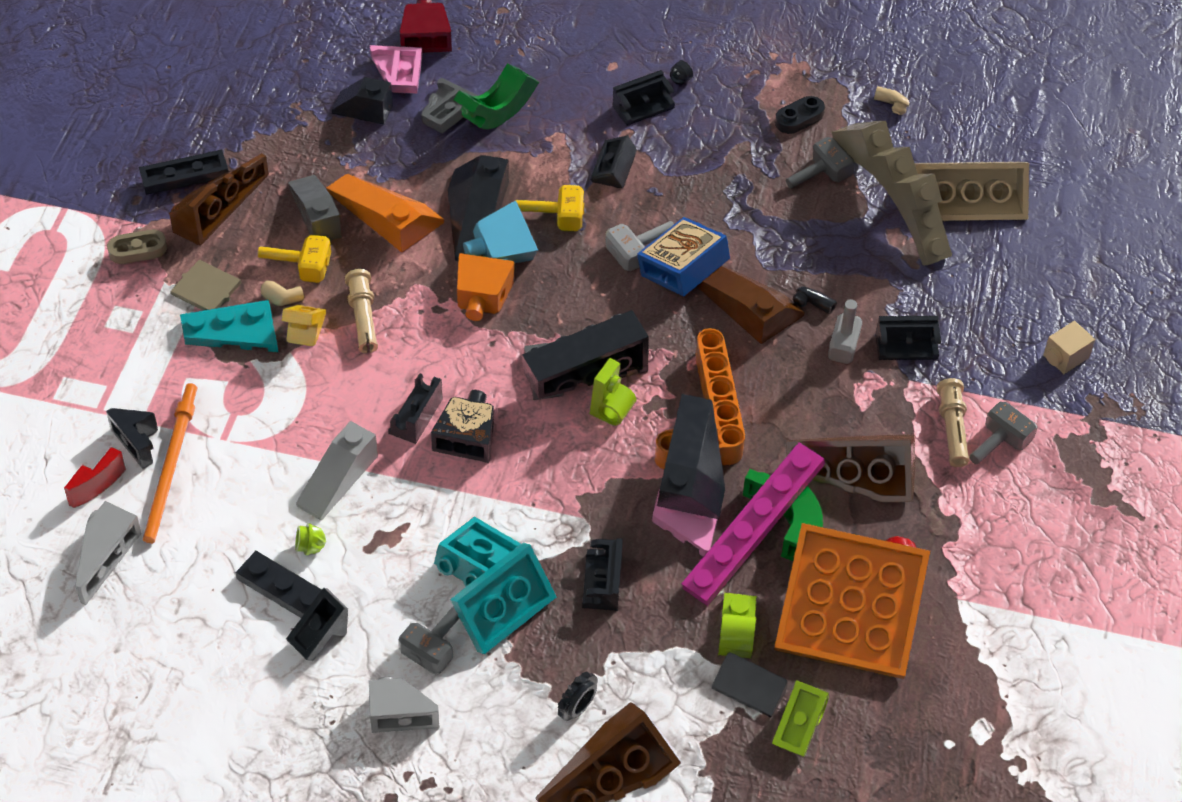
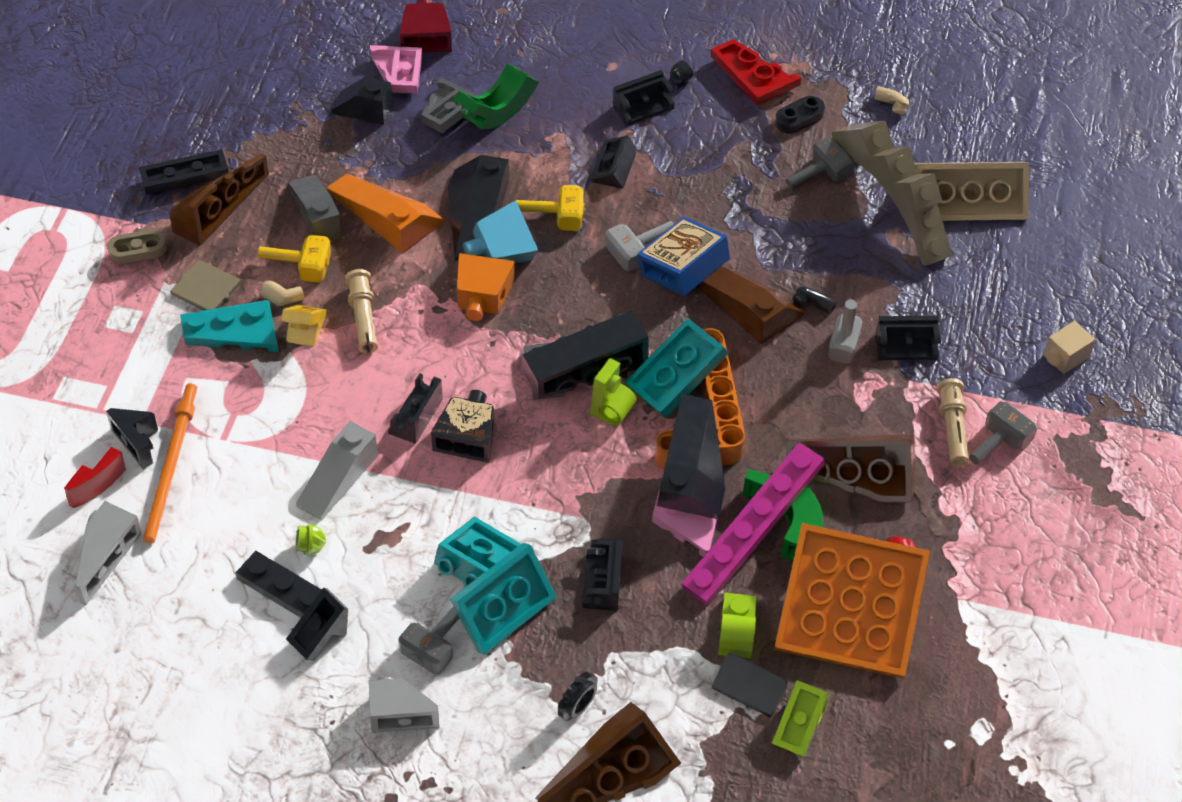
(676, 367): none -> teal plate
(753, 75): none -> red wing

